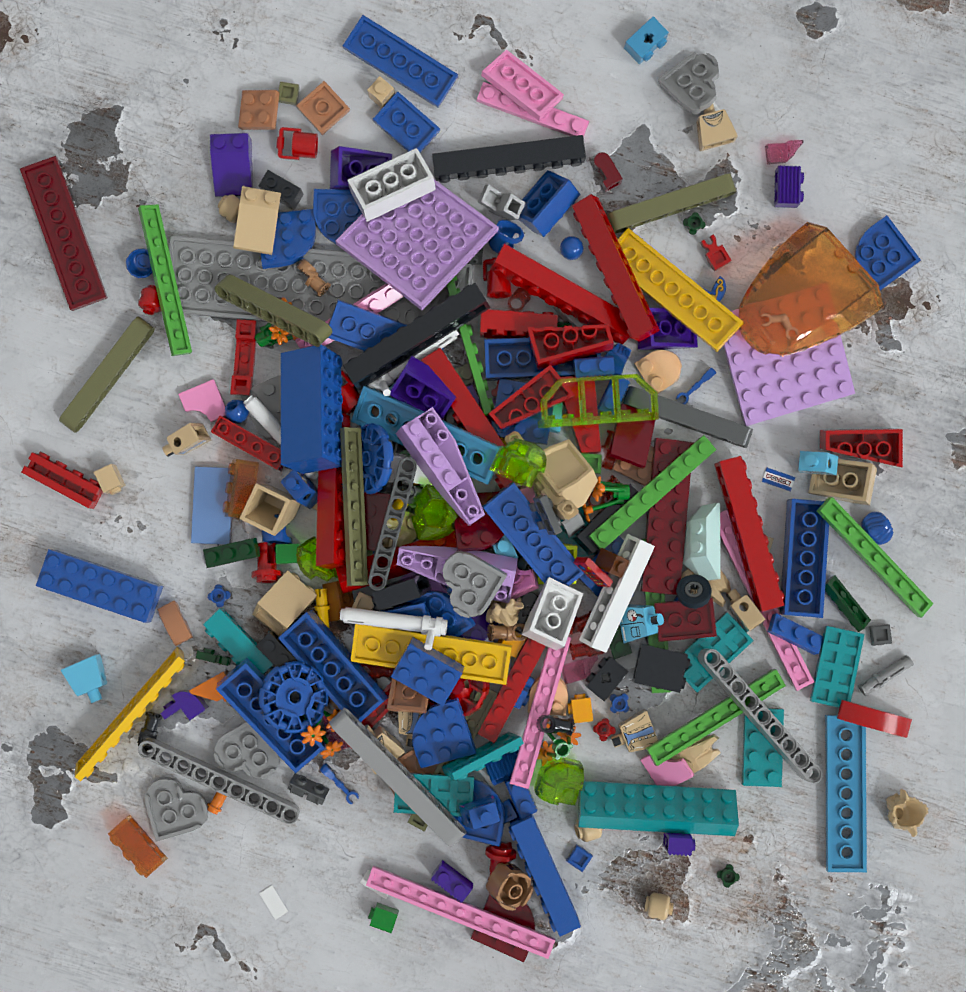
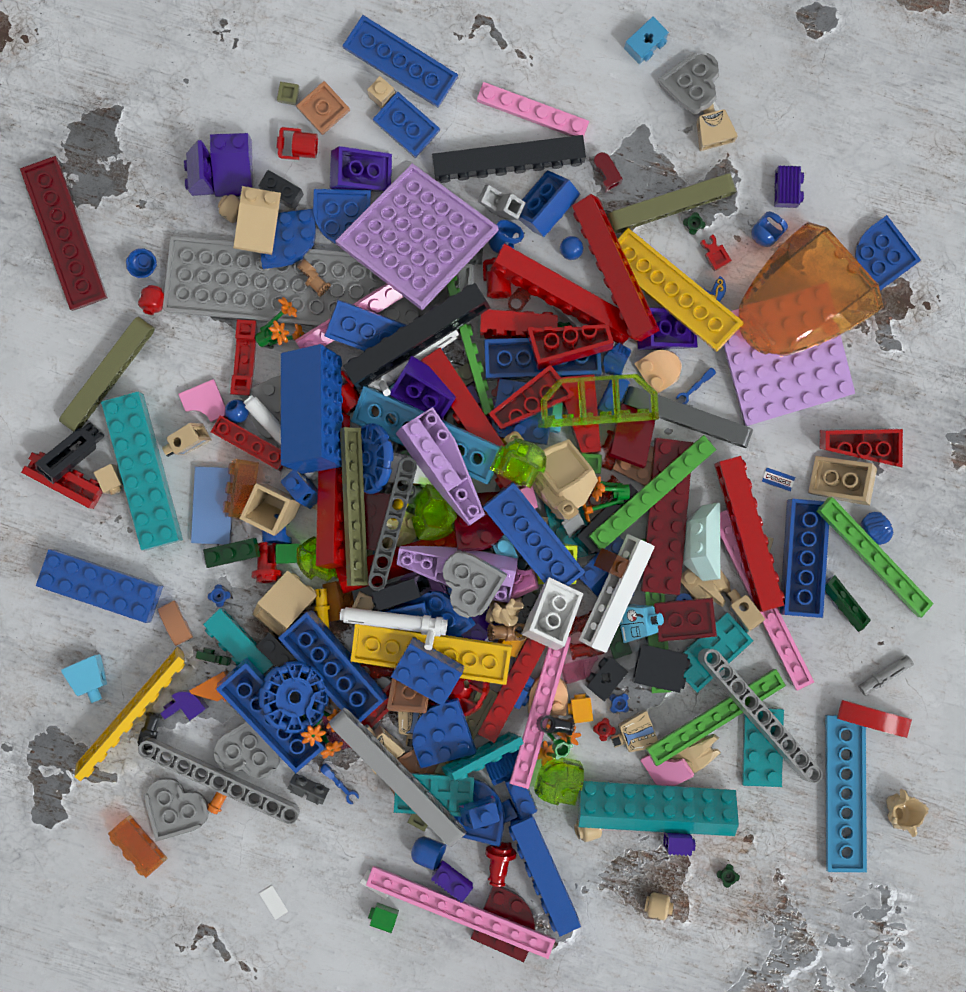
(63, 459): none -> black hinge
(142, 471): none -> teal brick
(165, 280): bright green plate -> none
(199, 170): none -> dark purple slope
(258, 110): nougat plate -> none
(273, 310): olive beam -> none
(391, 184): white brick -> none
(428, 852): none -> blue helmet
(509, 886): medium nougat brick -> none
(522, 85): bright pink plate -> none
(549, 520): dark grey plate -> none
(579, 858): blue tile -> none
(593, 367): blue brick -> none
(593, 571): red tile -> none
(694, 600): black bush -> none
(765, 233): none -> blue helmet
(781, 152): clear pink slope -> none
(783, 318): nougat arm -> none
(795, 634): blue plate -> none
(817, 463): medium azure torso -> none
(836, 666): teal plate -> none
(880, 634): dark grey tile -> none

